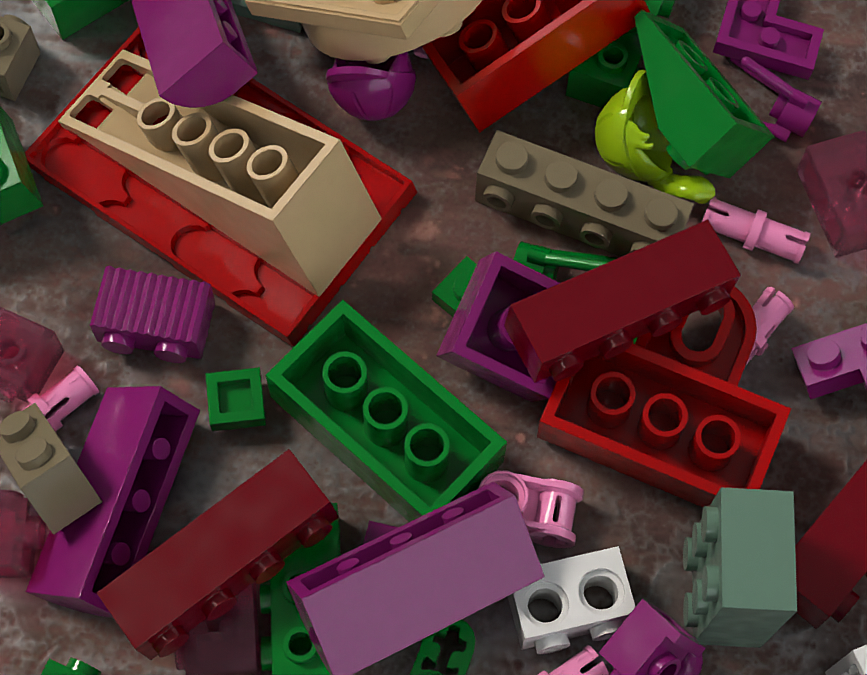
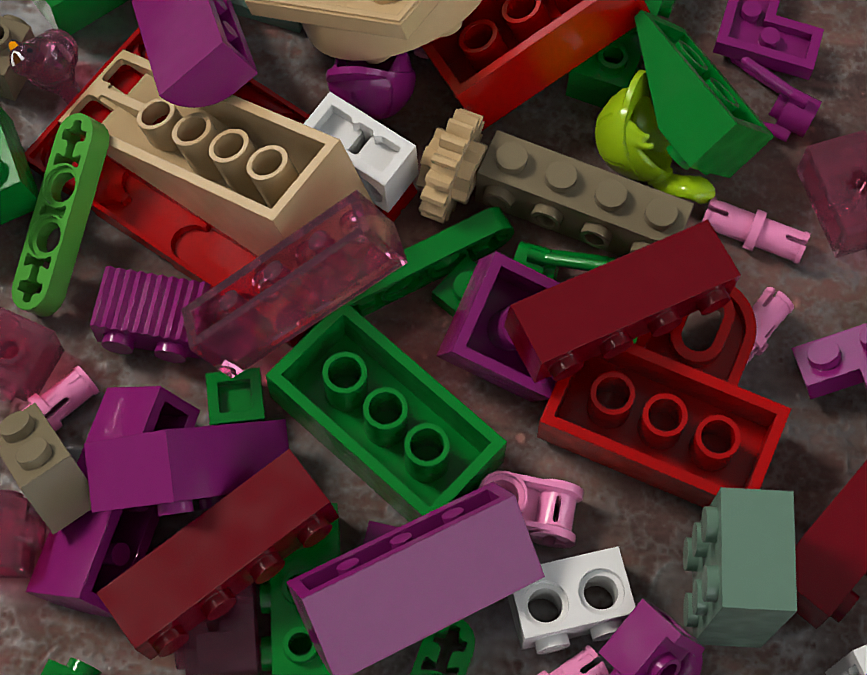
(48, 62): none -> clear pink animal
(67, 215): none -> bright green beam
(180, 465): none -> magenta wedge
(293, 285): none -> clear pink brick
(379, 155): none -> white brick
(438, 257): none -> green beam
(451, 165): none -> tan gear

